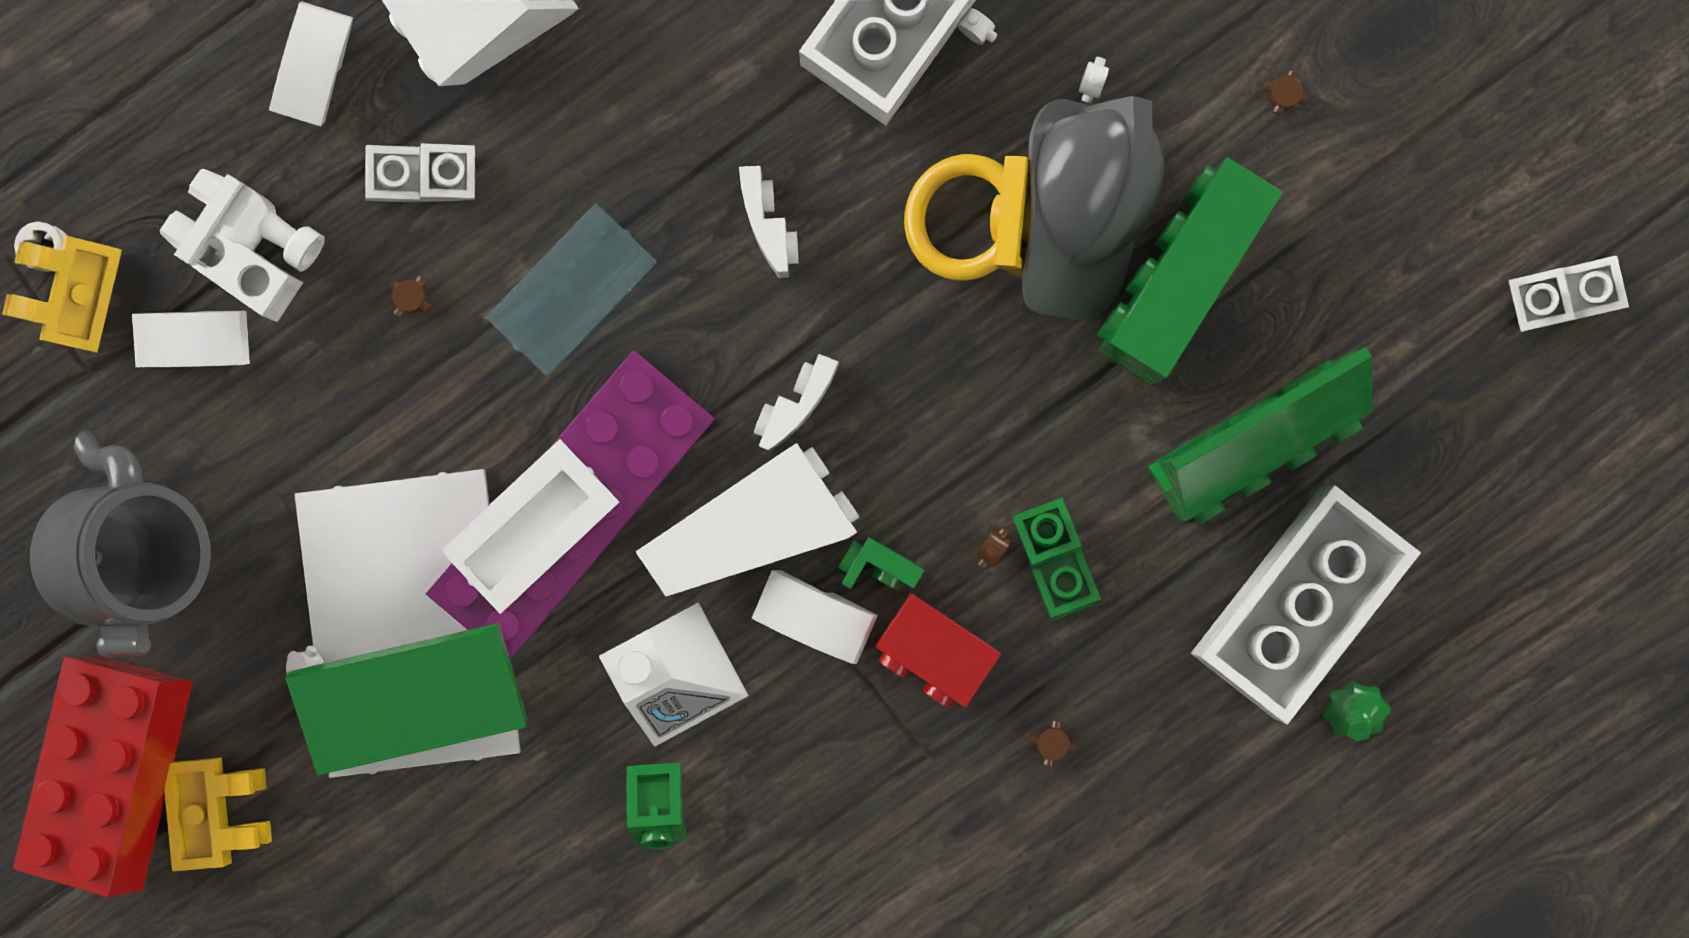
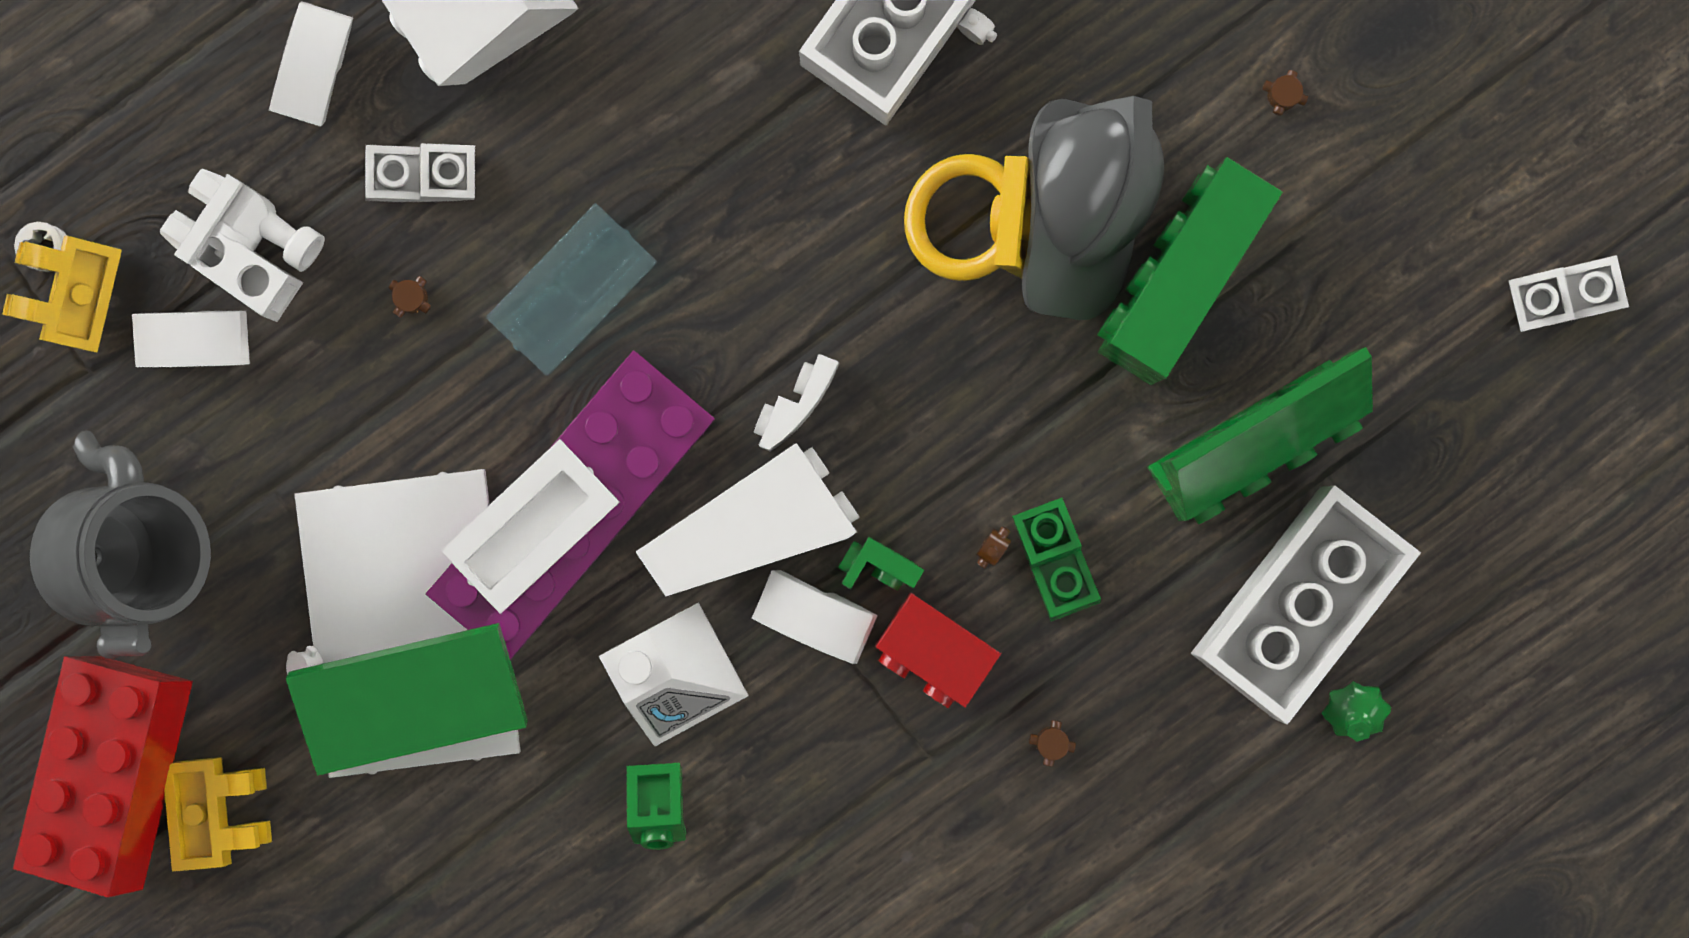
(771, 235): white slope -> none
(1093, 79): white piece -> none

